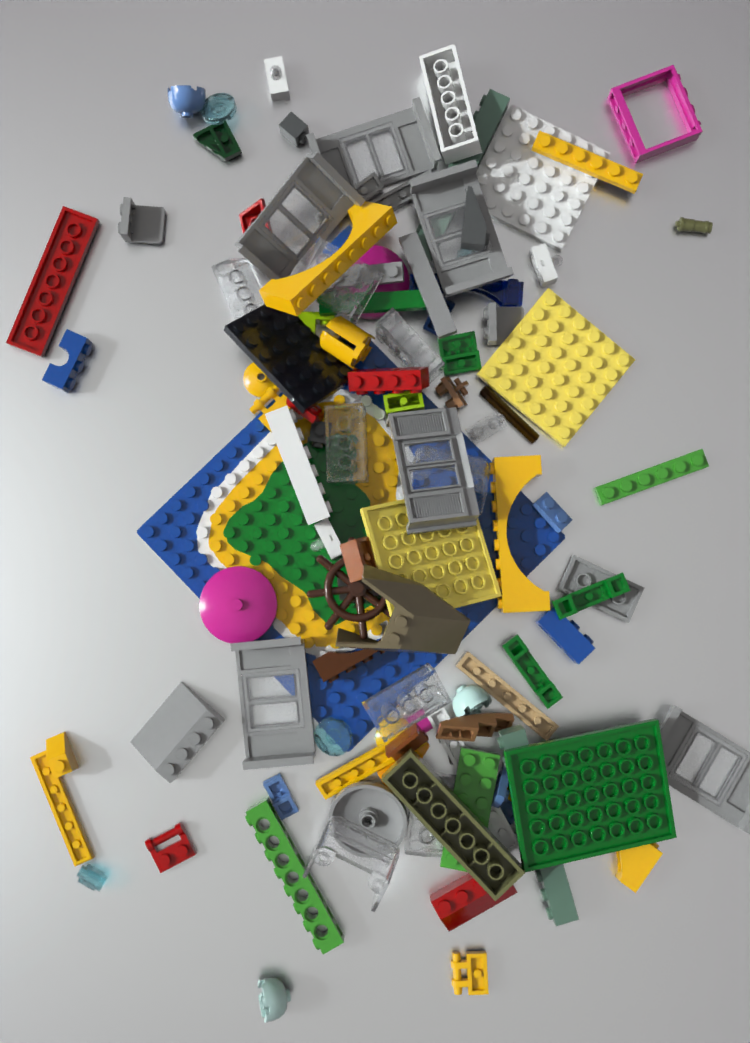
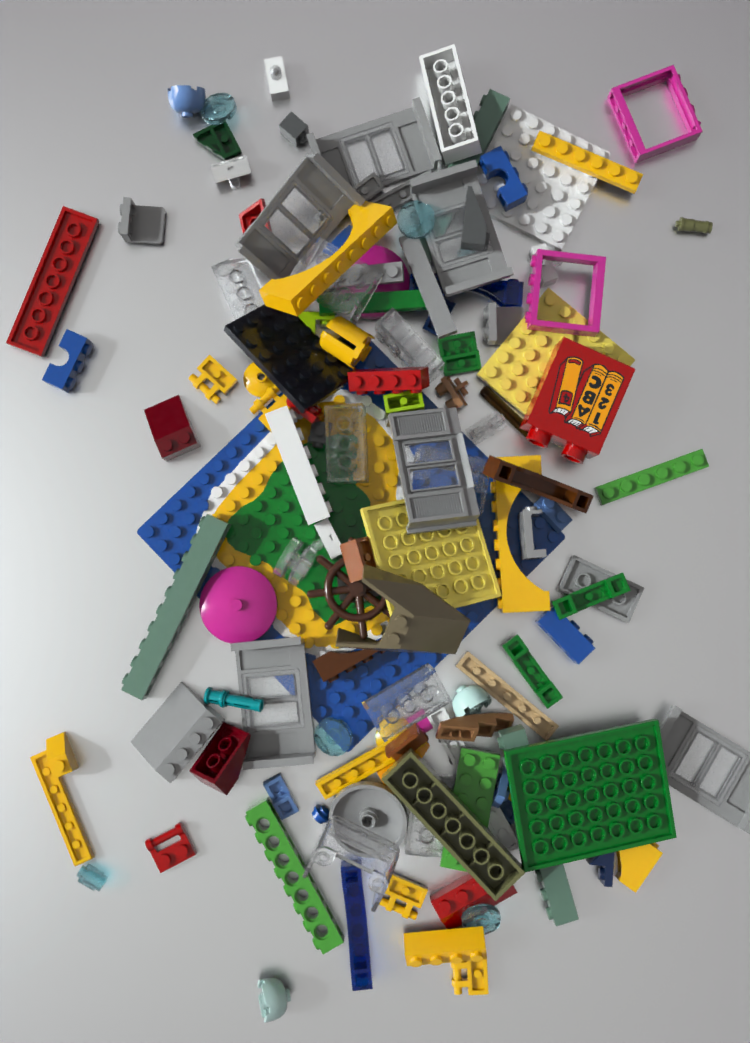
(171, 428): none -> dark red slope
(175, 607): none -> sand green brick
(217, 375): none -> yellow plate
(222, 758): none -> dark red slope
(225, 699): none -> teal pin
(231, 170): none -> white piece
(298, 563): none -> clear wheel
(320, 813): none -> blue plate
(357, 927): none -> clear blue arch
(406, 891): none -> yellow plate
(416, 219): none -> clear light blue tile
(445, 946): none -> yellow brick
(482, 915): none -> clear light blue tile
(498, 164): none -> blue arch
(526, 534): none -> light grey panel
(537, 484): none -> reddish brown arch
(576, 400): none -> brick
(593, 326): none -> dark pink window
(605, 872): none -> dark blue slope

